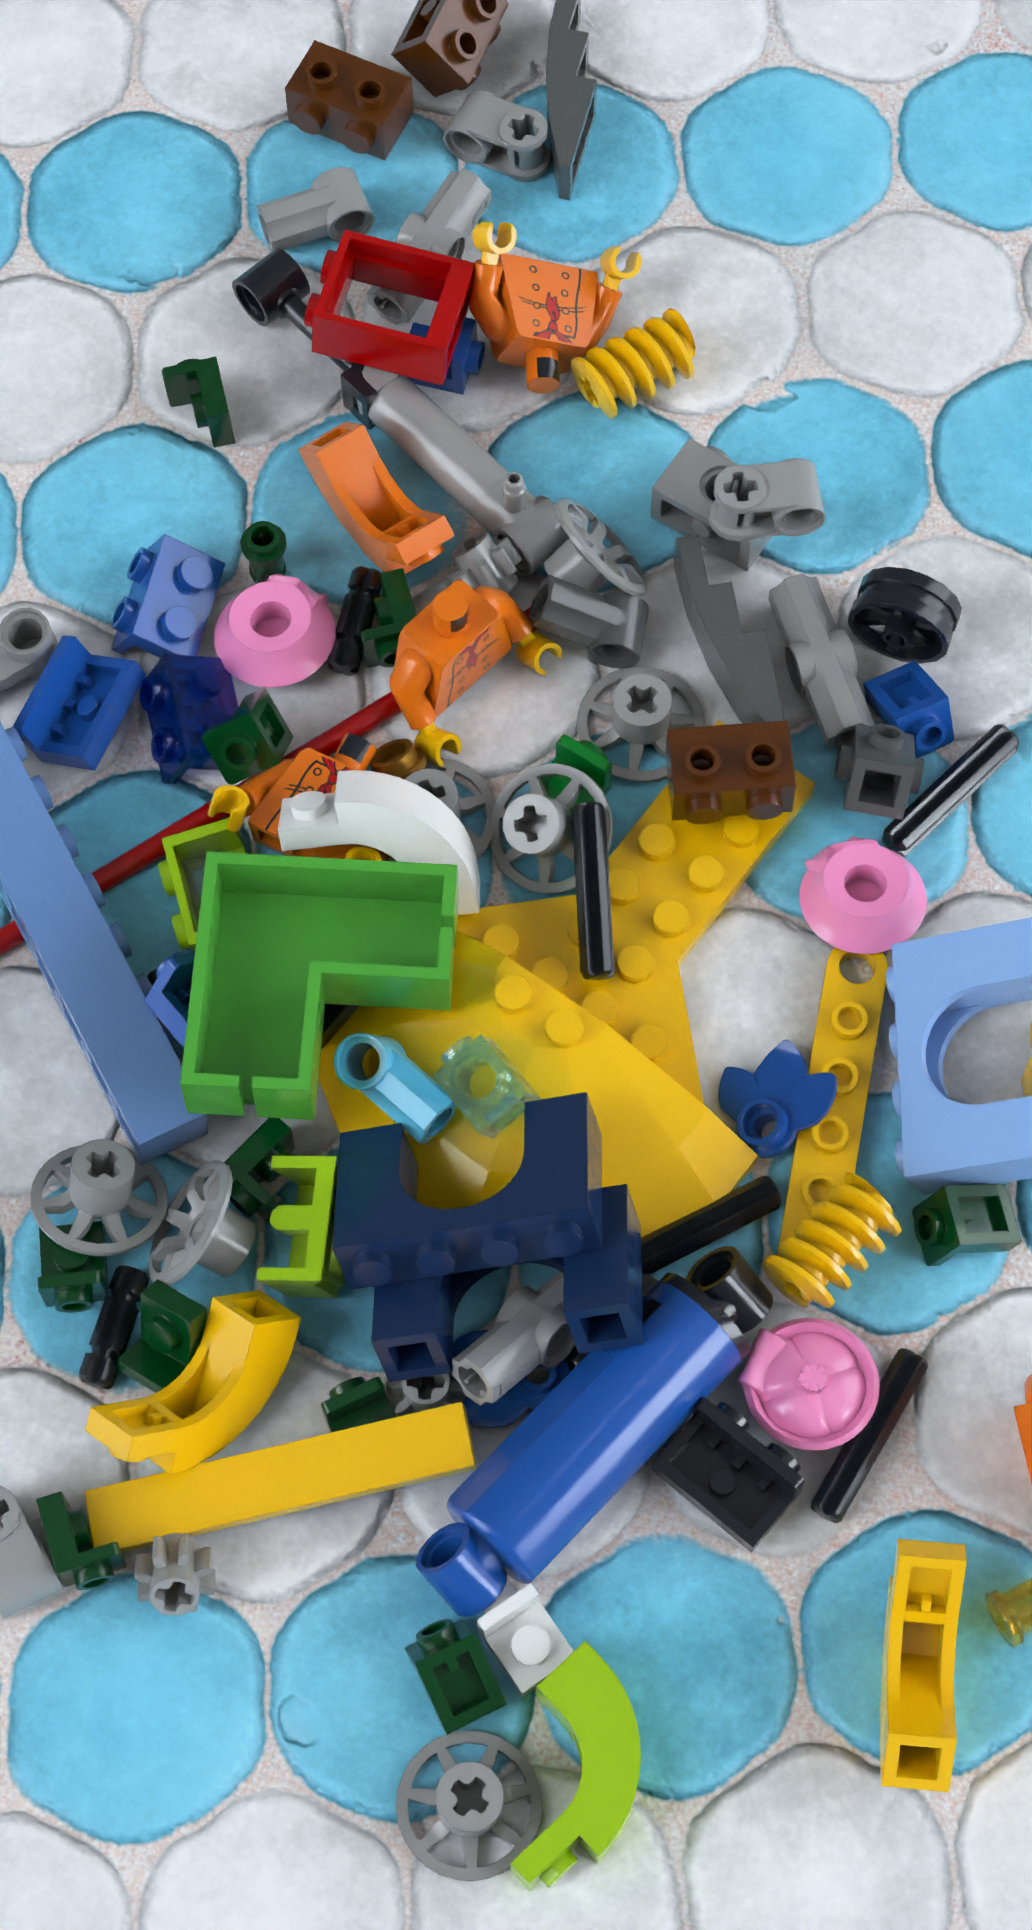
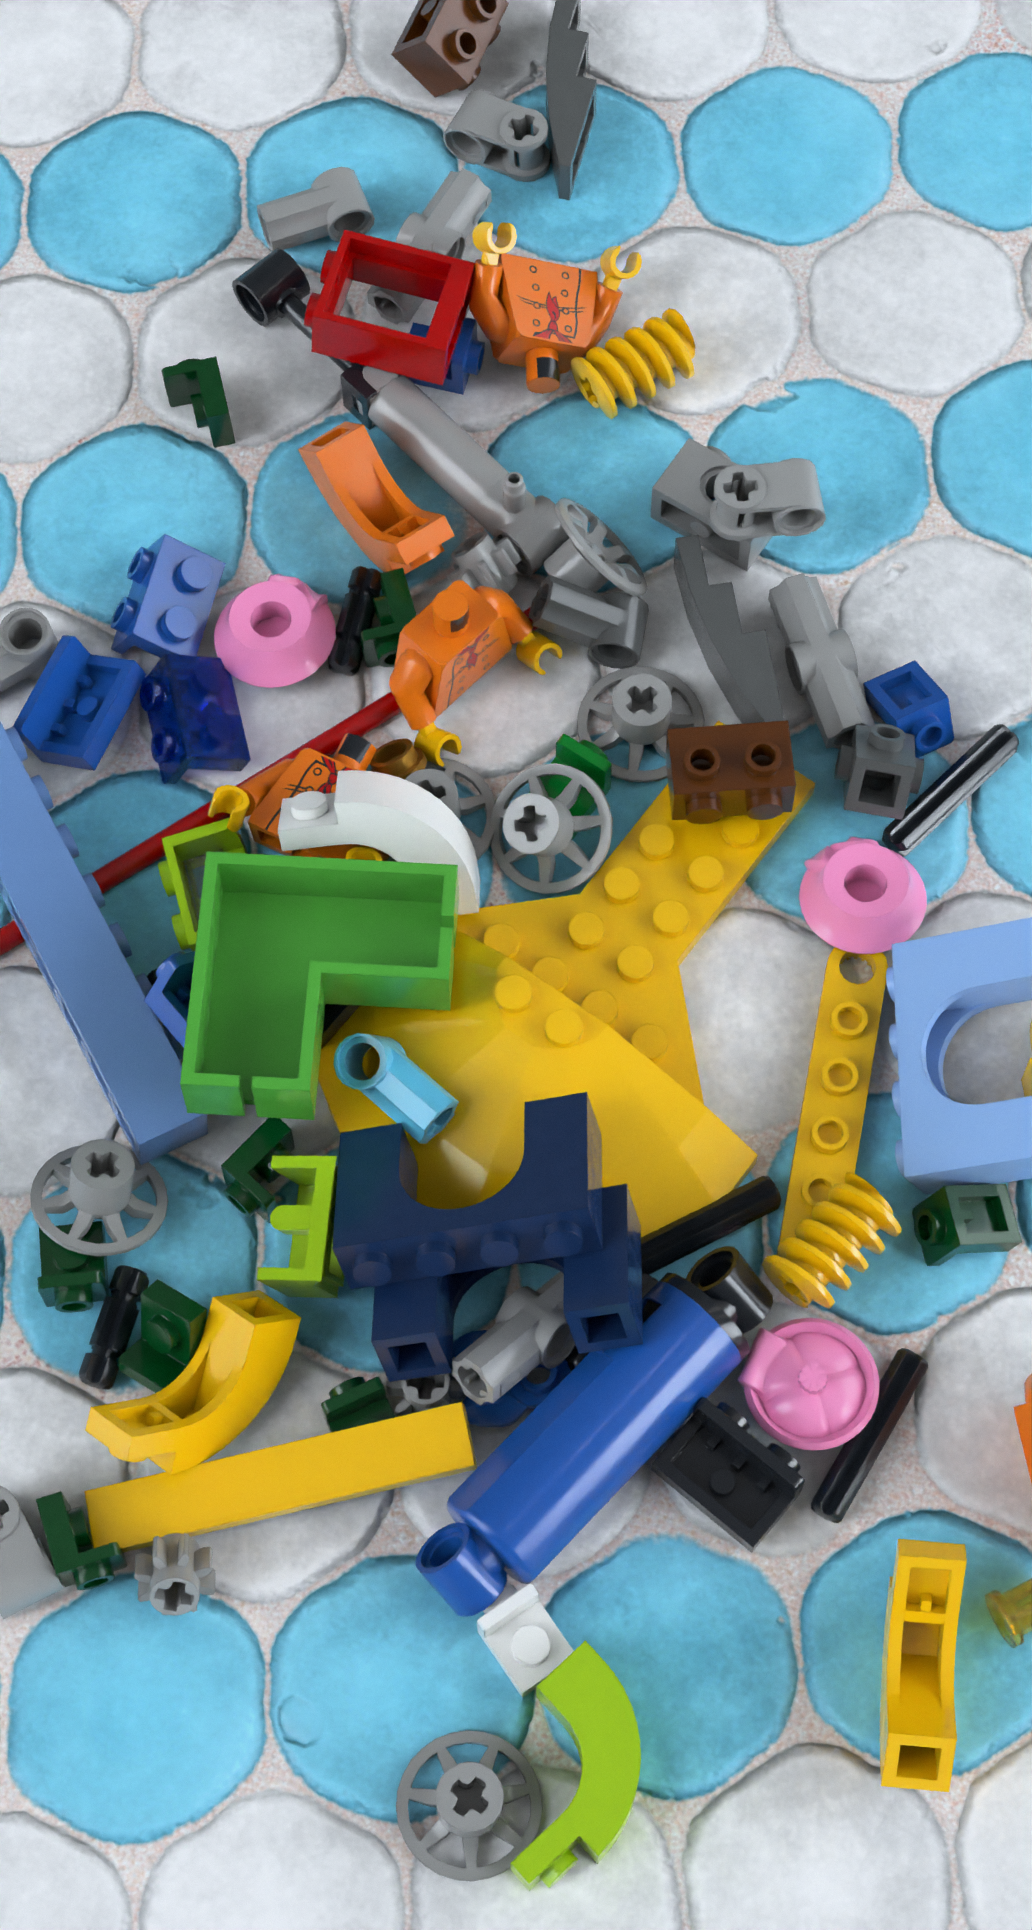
(207, 1234): light grey wheel -> none
(250, 739): dark green bracket -> none
(264, 547): dark green pin -> none
(349, 100): reddish brown brick -> none
(455, 1673): dark green bracket -> none
(506, 1100): clear light blue brick -> none
(592, 891): black axle -> none
(779, 1093): blue plate -> none
(904, 615): black wheel -> none

